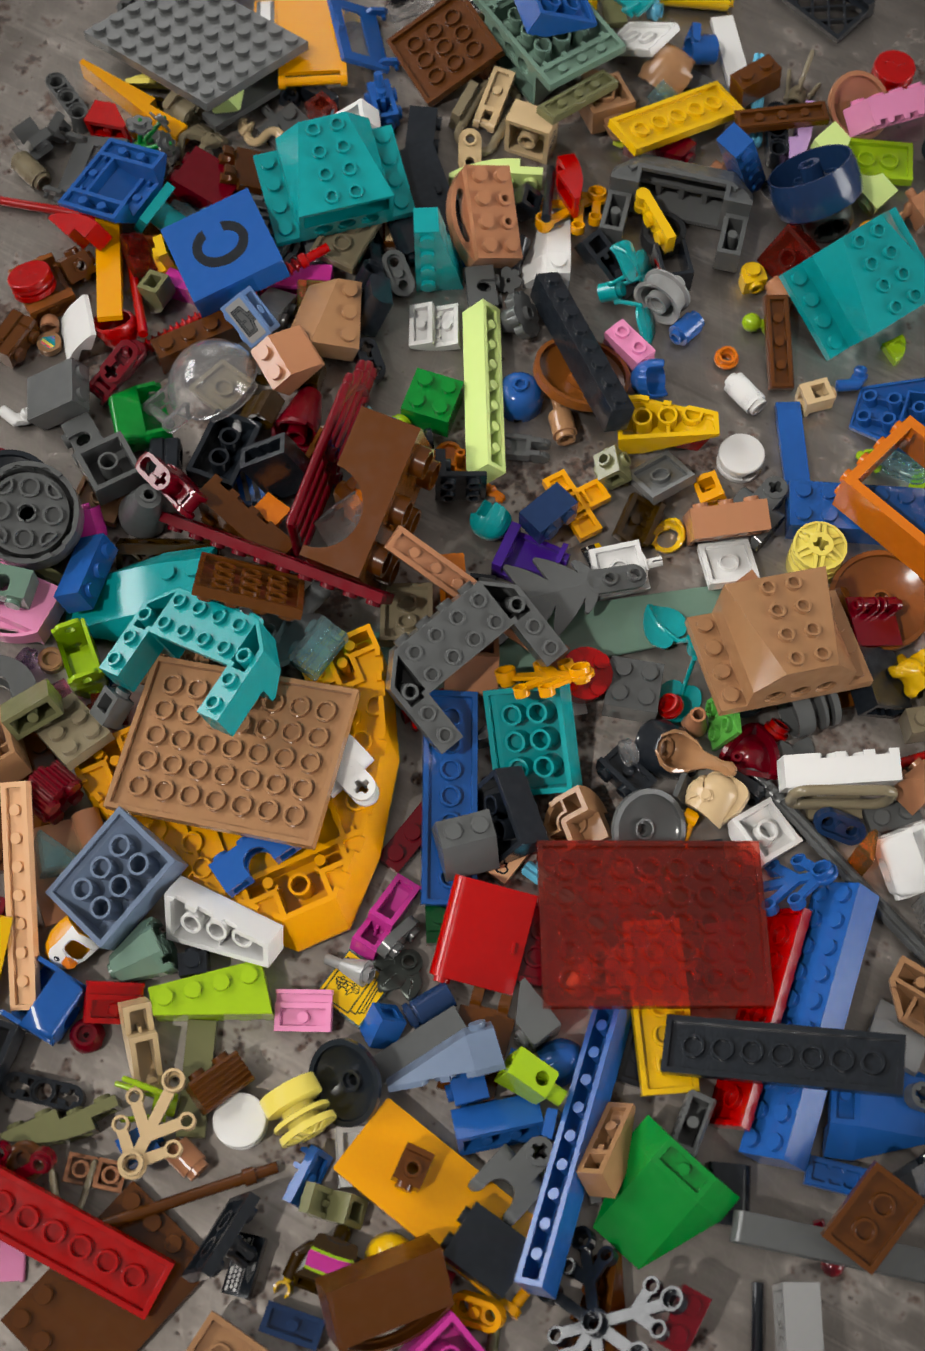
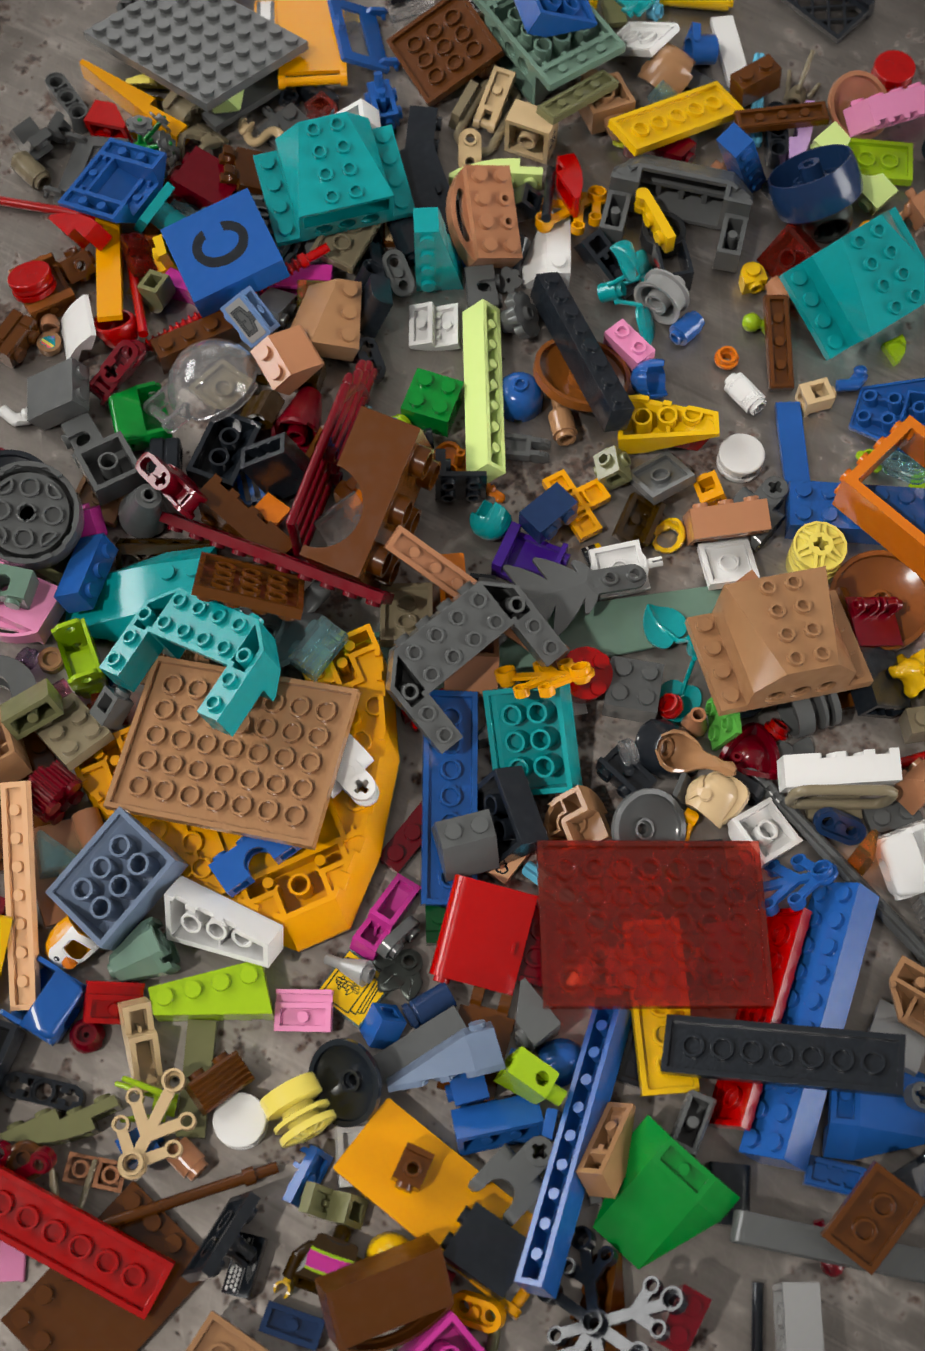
(193, 962): black brick -> none

